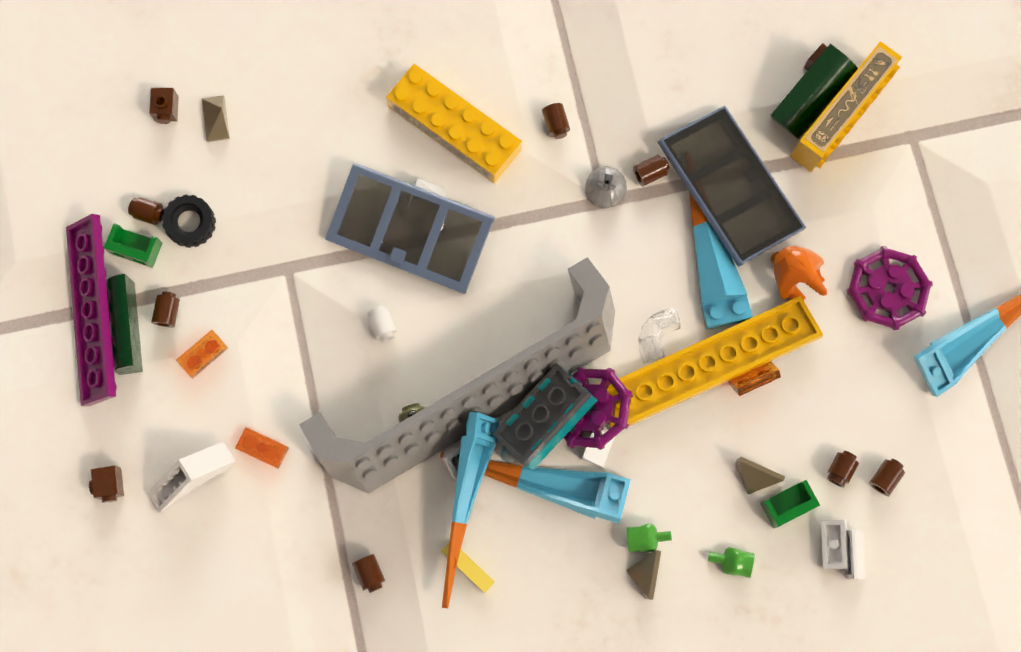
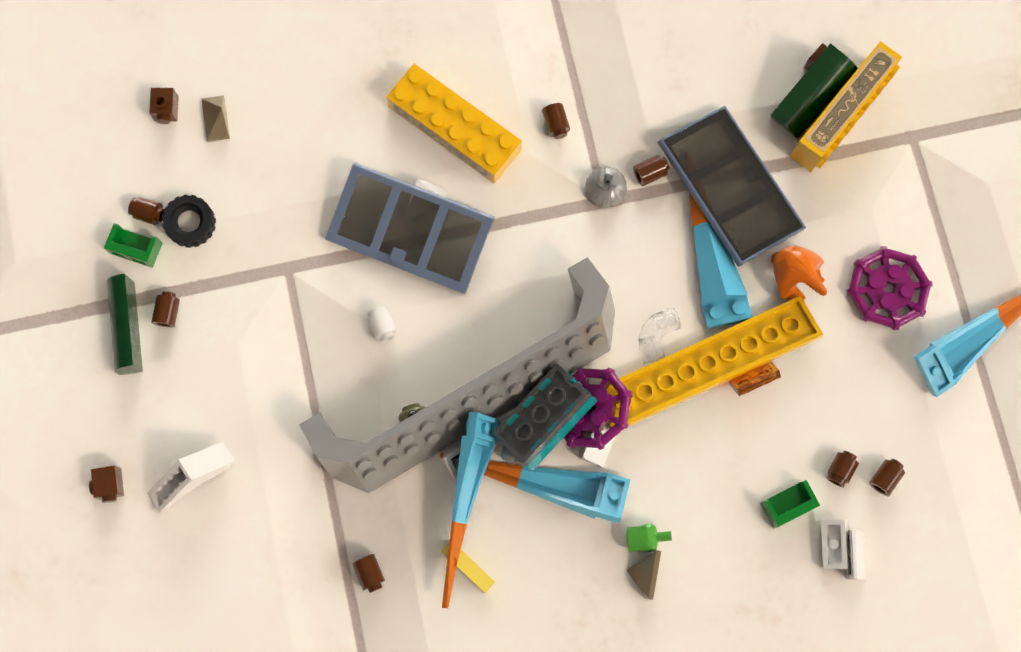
(90, 311): magenta plate -> none
(202, 354): clear orange plate -> none
(262, 447): clear orange plate -> none
(734, 561): bright green piece -> none
(756, 476): dark tan slope -> none

